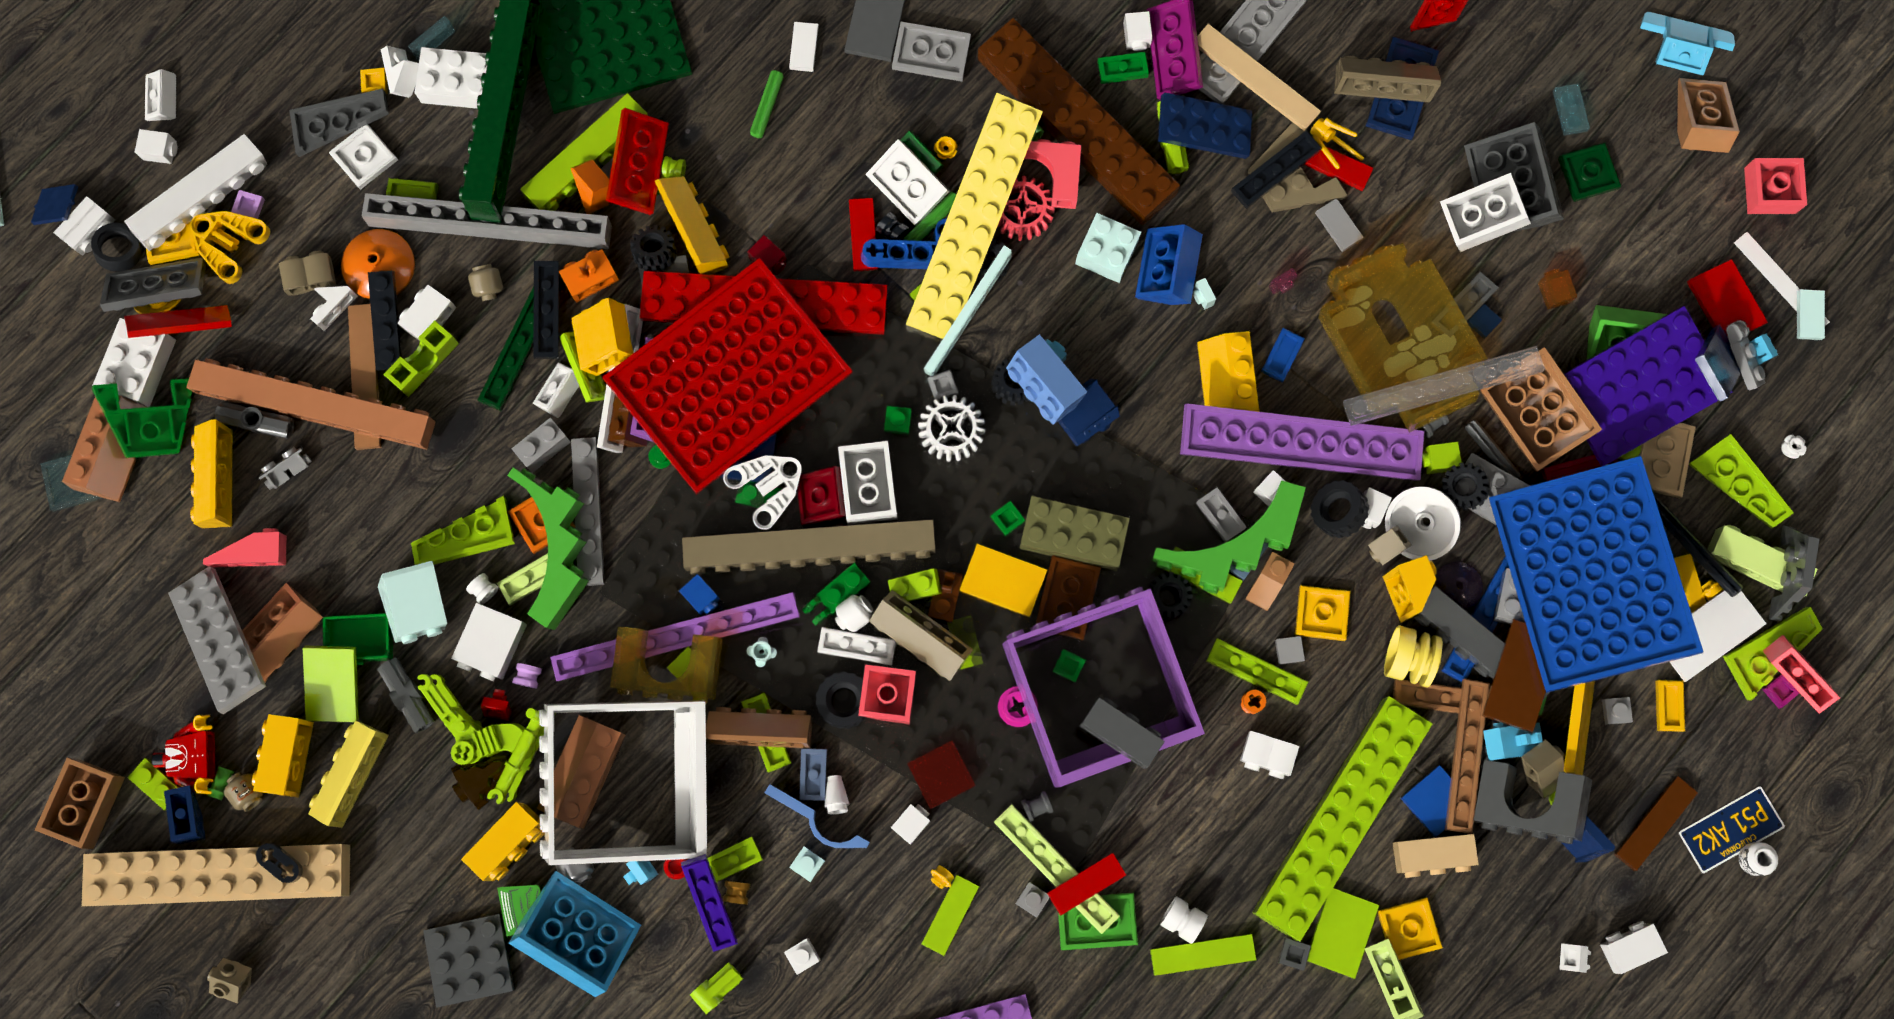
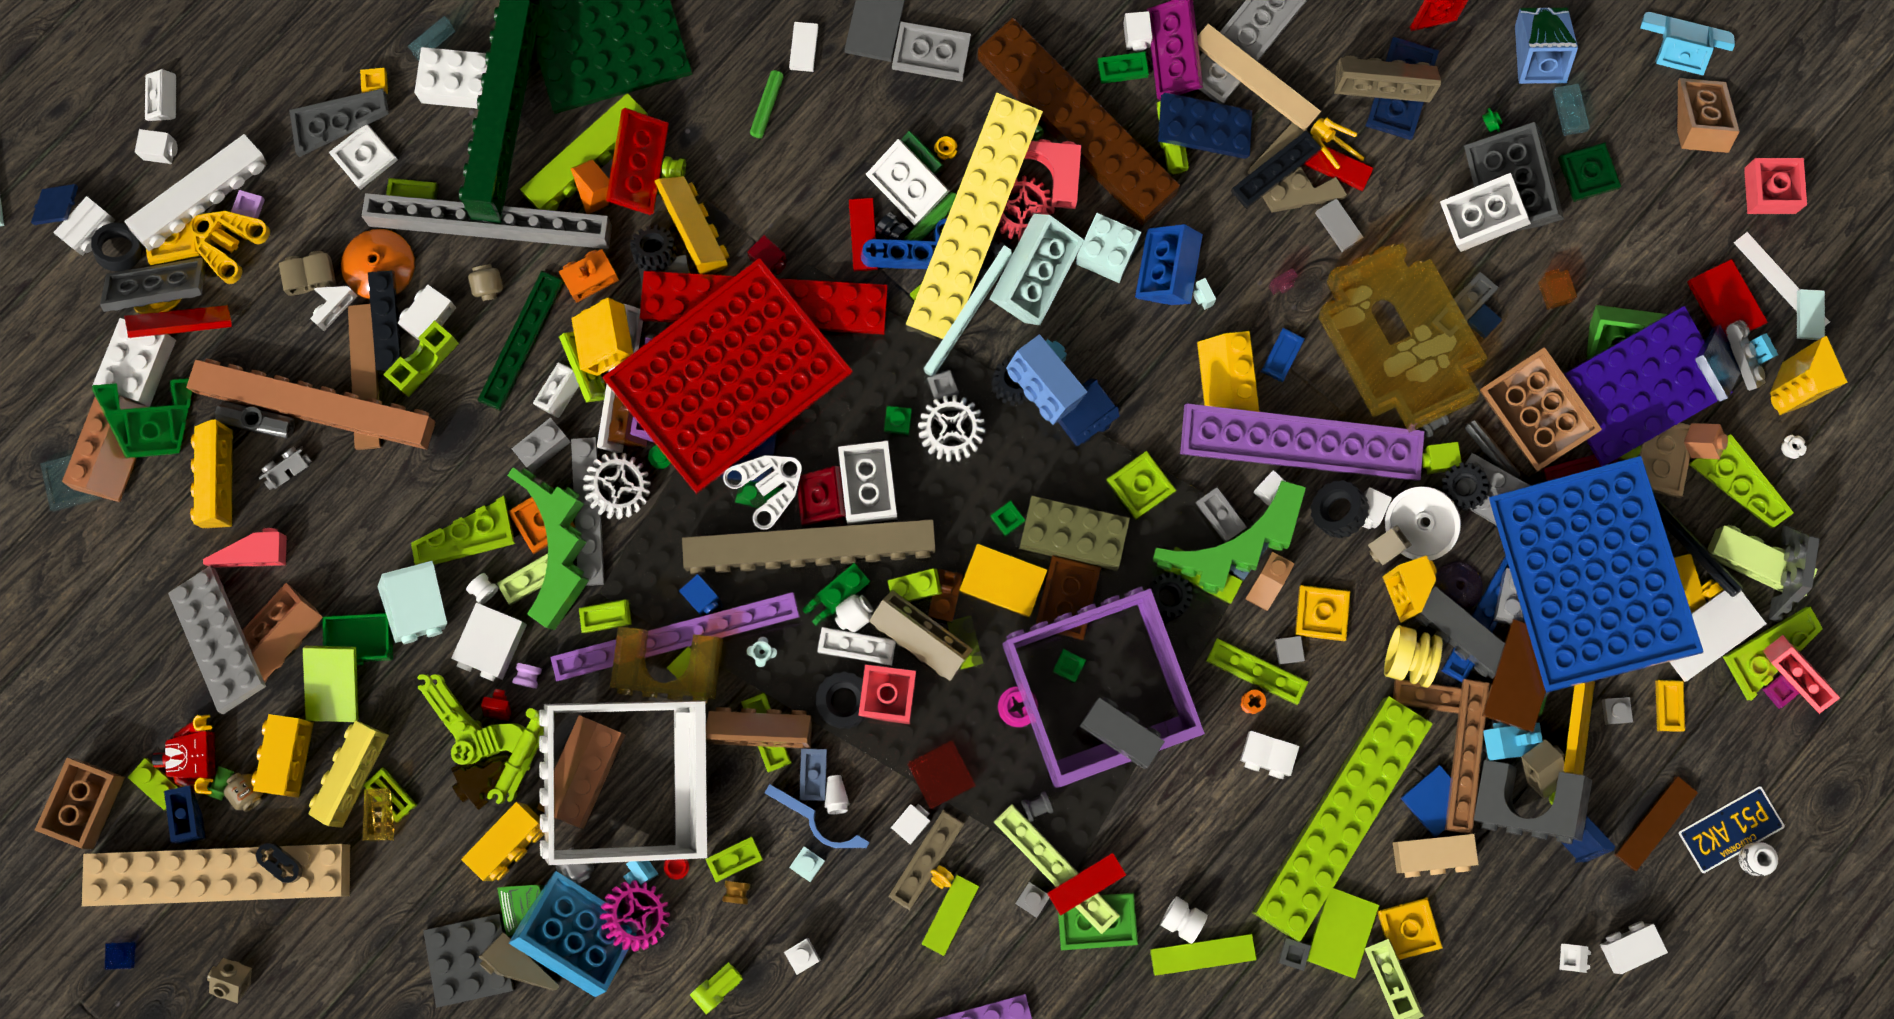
(119, 955): none -> clear blue plate
(386, 816): none -> clear yellow slope
(399, 71): white slope -> none
(403, 810): none -> lime tile
(406, 695): dark grey piece -> none
(514, 964): none -> dark tan slope
(546, 310): black plate -> none
(605, 616): none -> lime tile
(607, 482): none -> white gear
(637, 925): none -> dark pink gear
(709, 902): dark purple tile -> none
(925, 859): none -> dark tan tile
(1036, 269): none -> light aqua brick
(1141, 485): none -> lime tile
(1443, 385): clear plate -> none
(1492, 120): none -> green plate
(1544, 45): none -> medium blue slope
(1705, 441): none -> nougat brick
(1807, 377): none -> yellow slope

